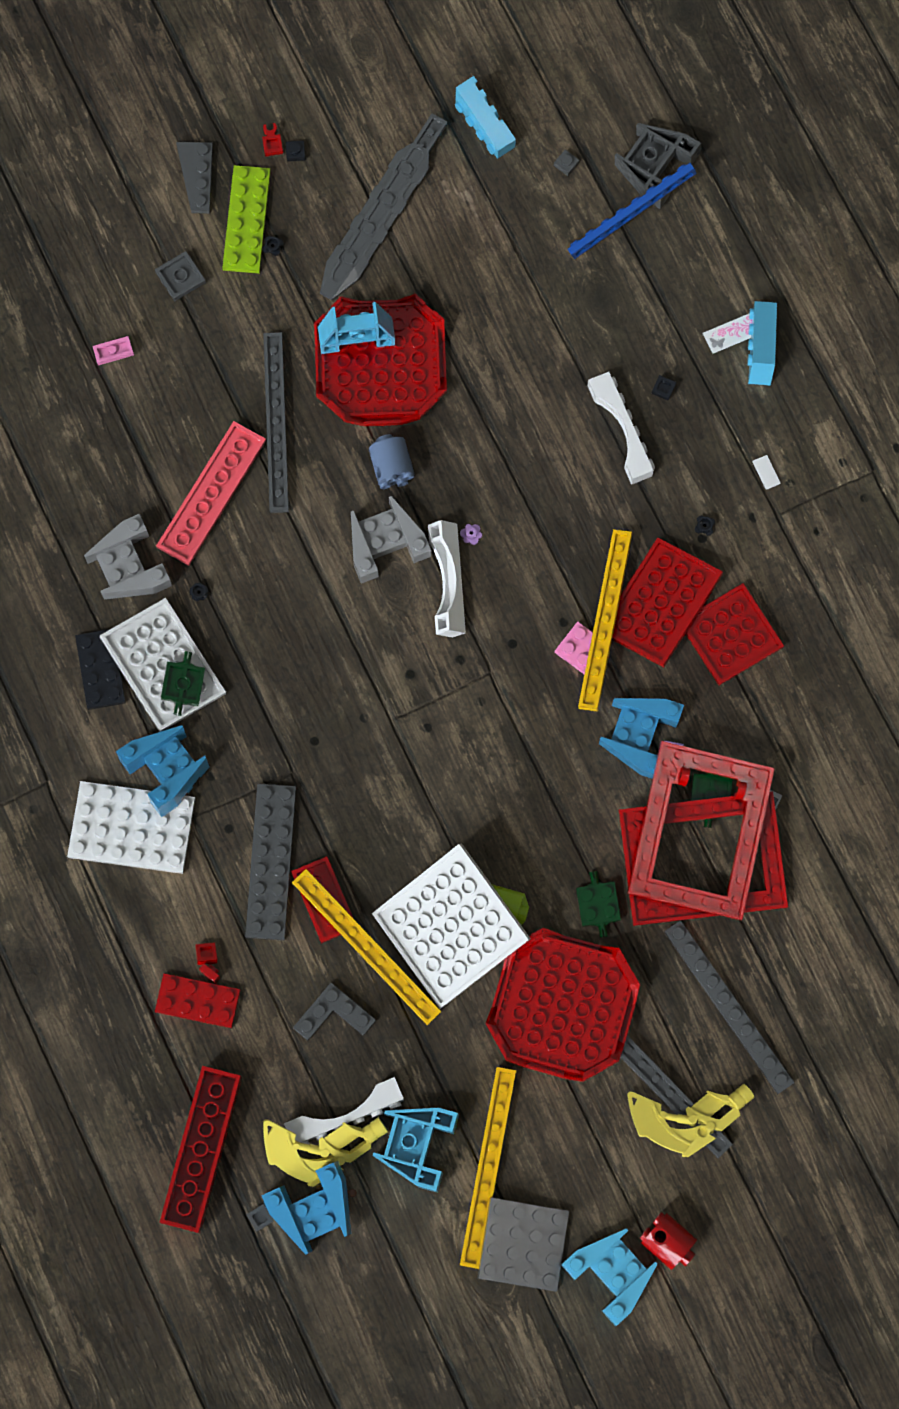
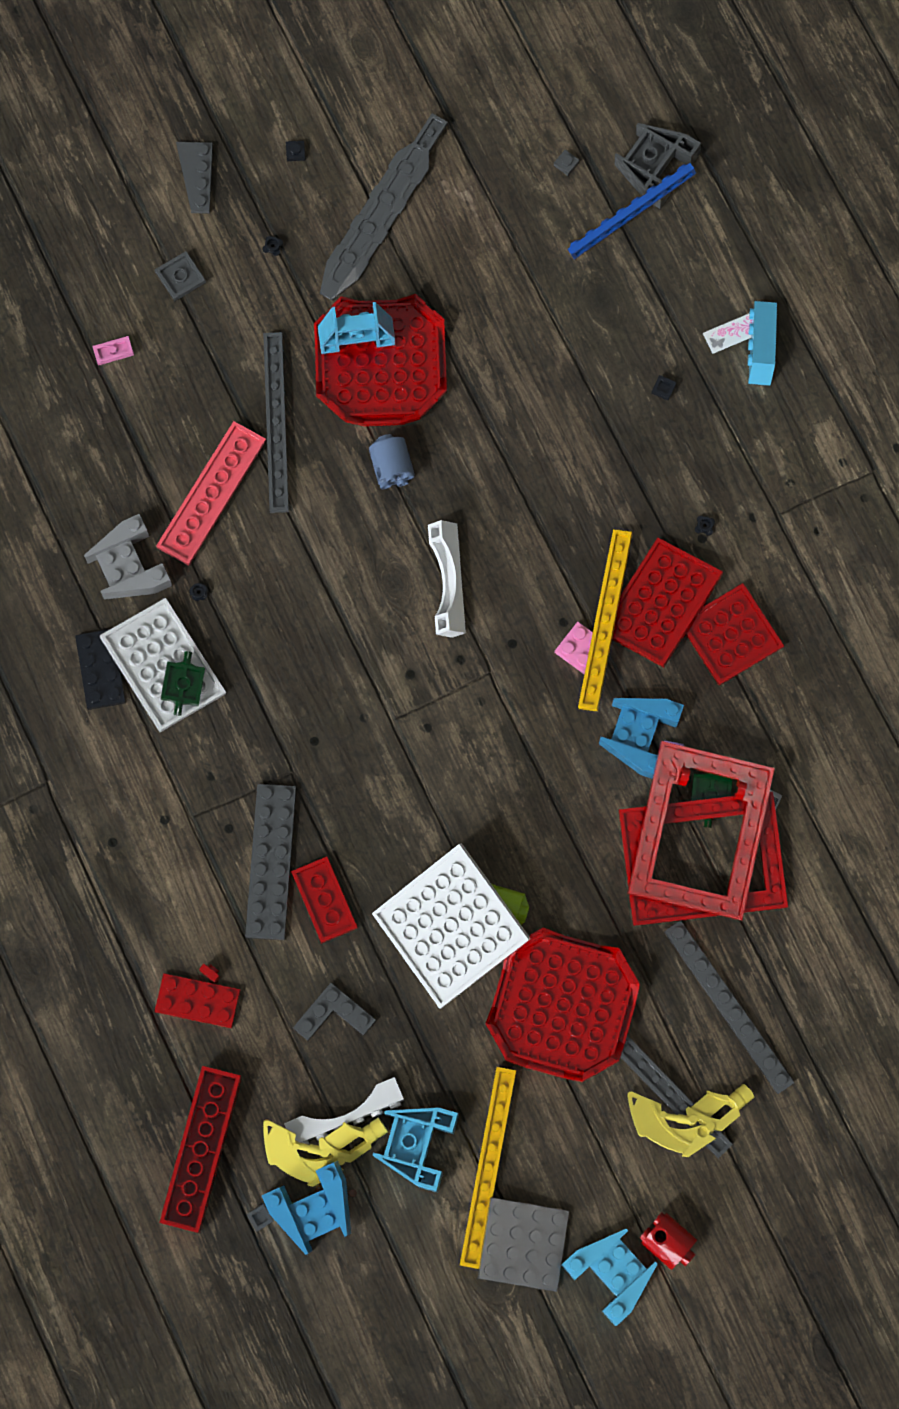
(126, 830): white plate -> none
(168, 763): dark azure wedge -> none
(206, 953): red plate -> none
(246, 219): lime plate -> none
(272, 142): red plate -> none
(366, 947): yellow plate -> none
(384, 535): light grey wedge -> none
(473, 539): lavender plant -> none
(483, 118): medium azure wedge -> none
(598, 904): dark green plate -> none
(606, 394): white arch -> none
(766, 472): white sticker -> none

